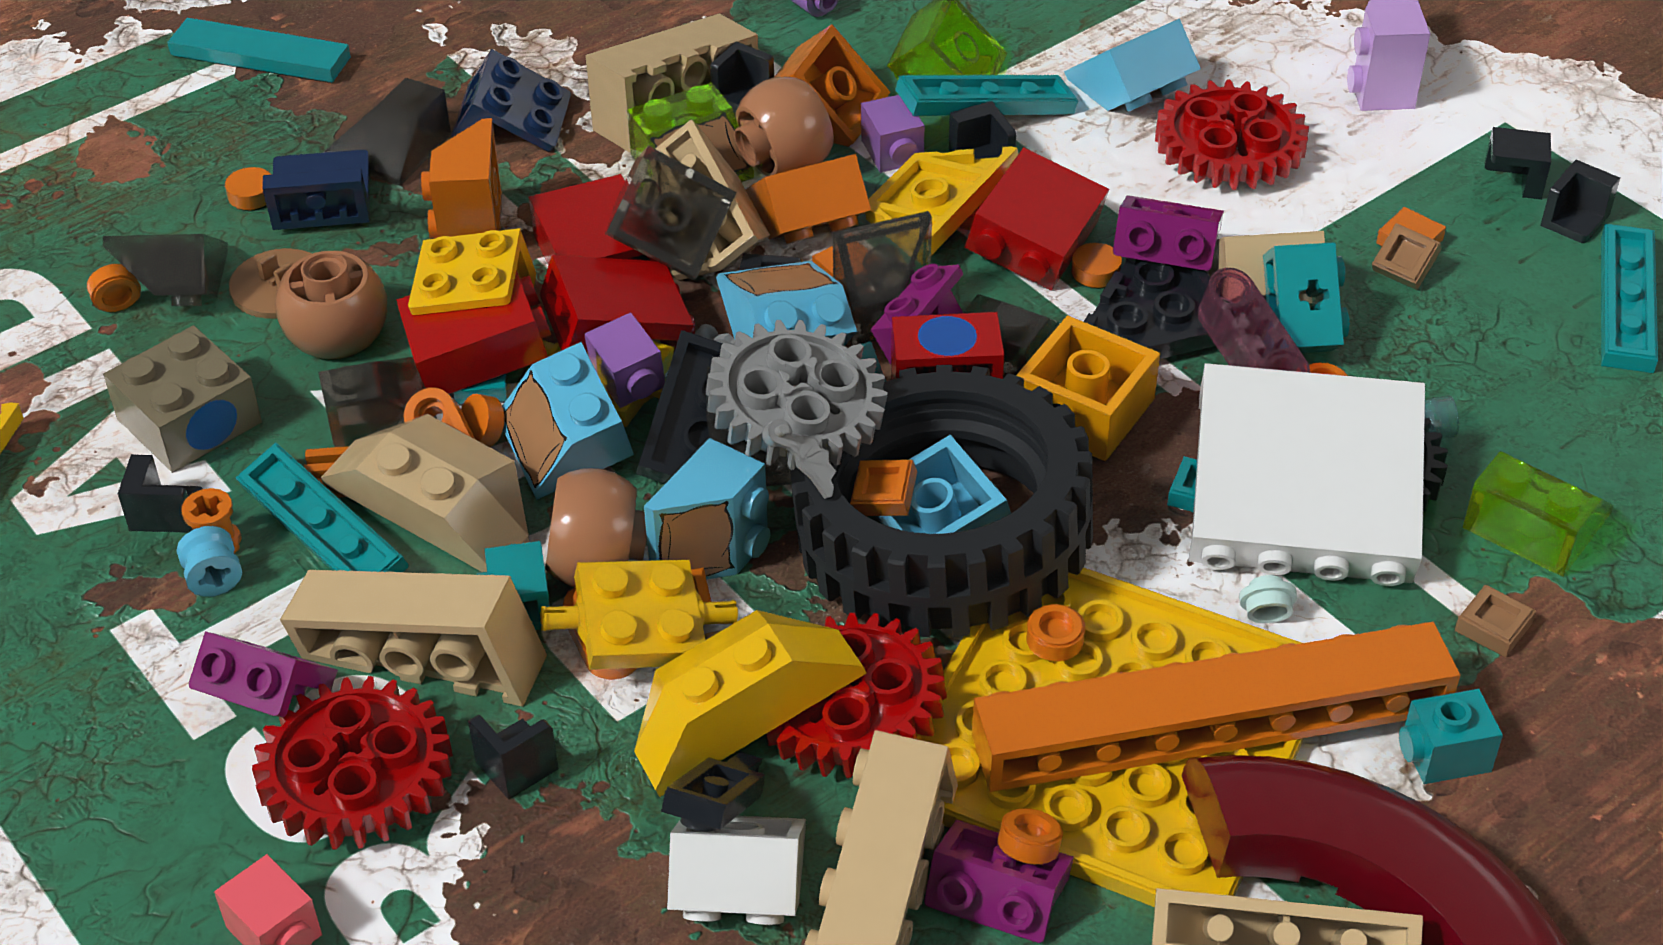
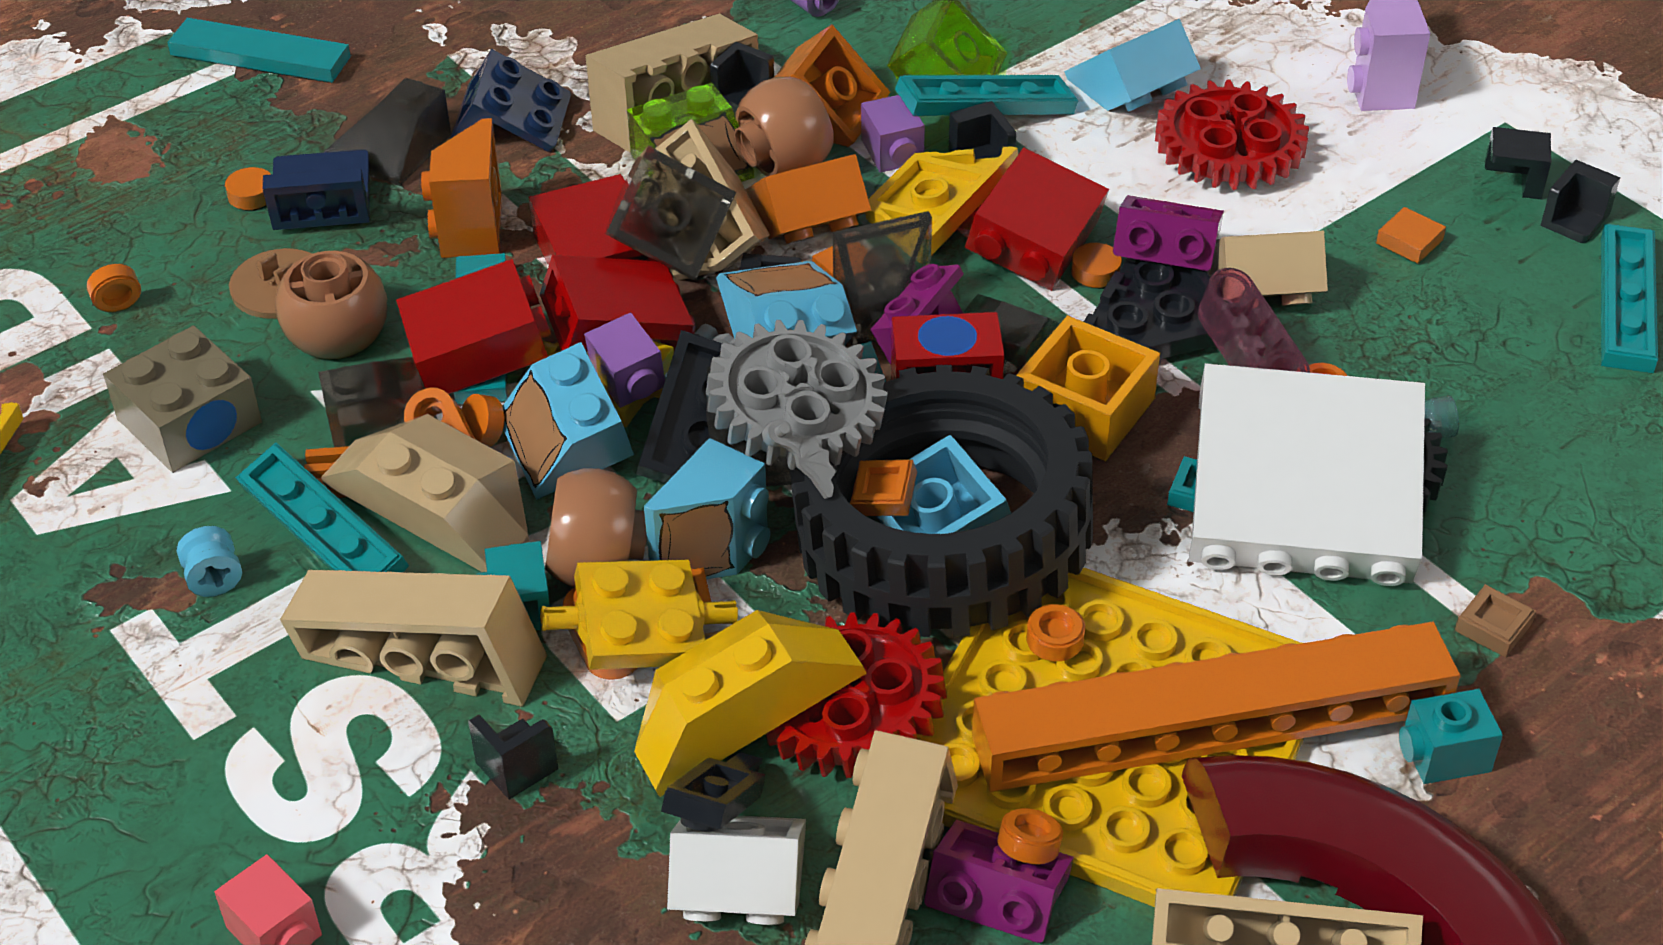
(148, 503): black panel -> none
(173, 265): clear smoke slope -> none
(211, 508): orange bush -> none
(254, 674): magenta bracket -> none
(352, 762): red gear -> none
(469, 271): yellow bracket -> none
(1268, 599): light aqua plate -> none
(1319, 272): teal brick -> none
(1406, 256): medium nougat tile -> none
(1534, 513): clear neon green slope -> none

